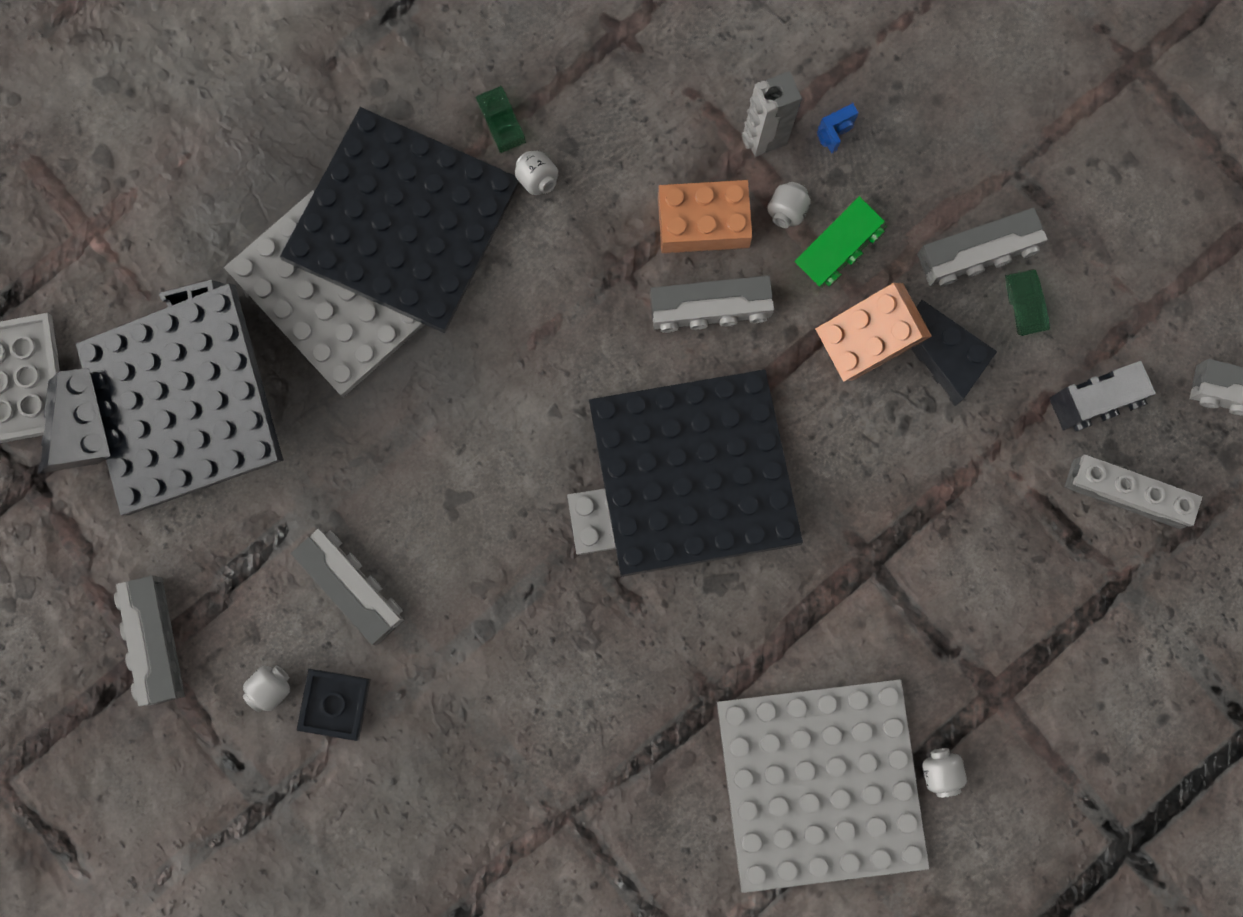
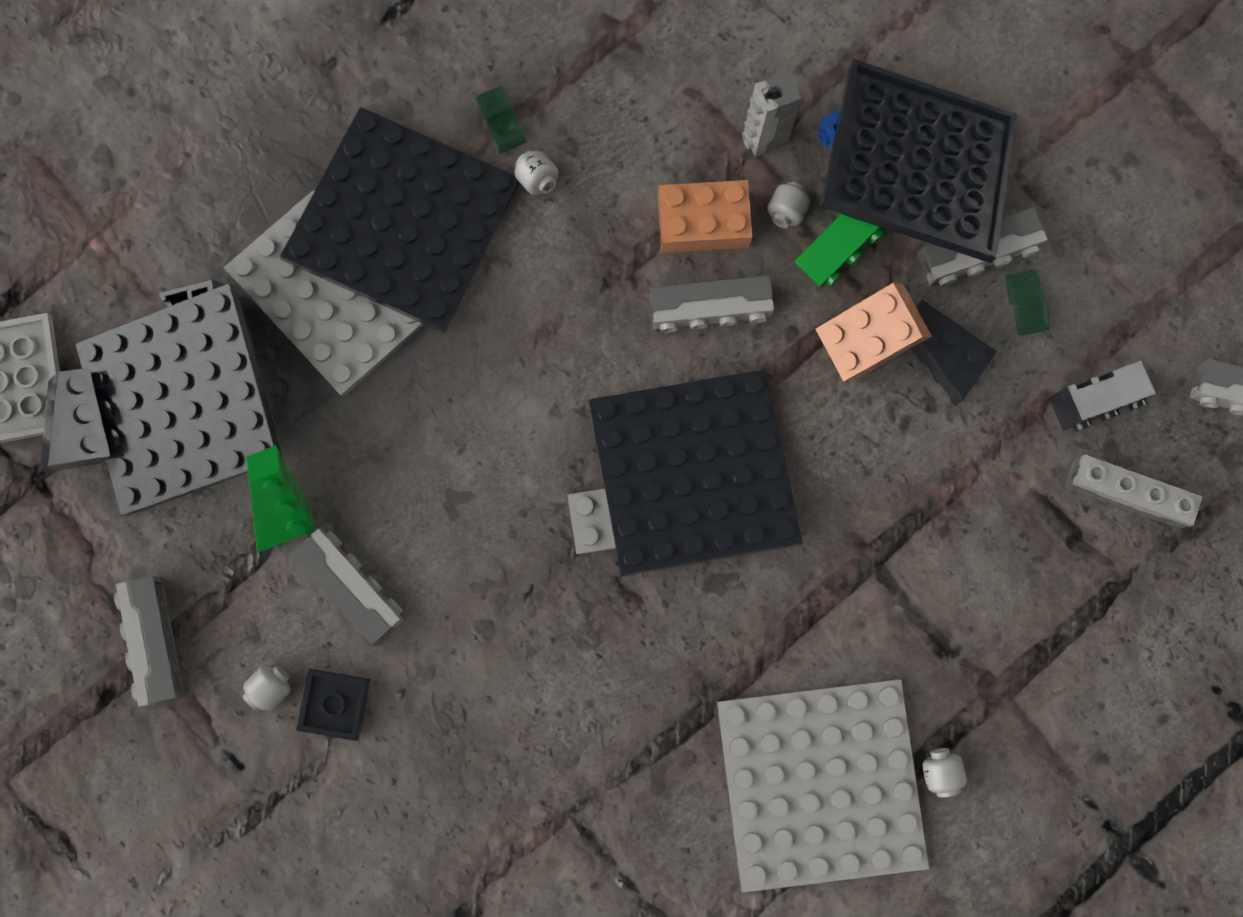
(277, 501): none -> green wedge
(920, 161): none -> black plate

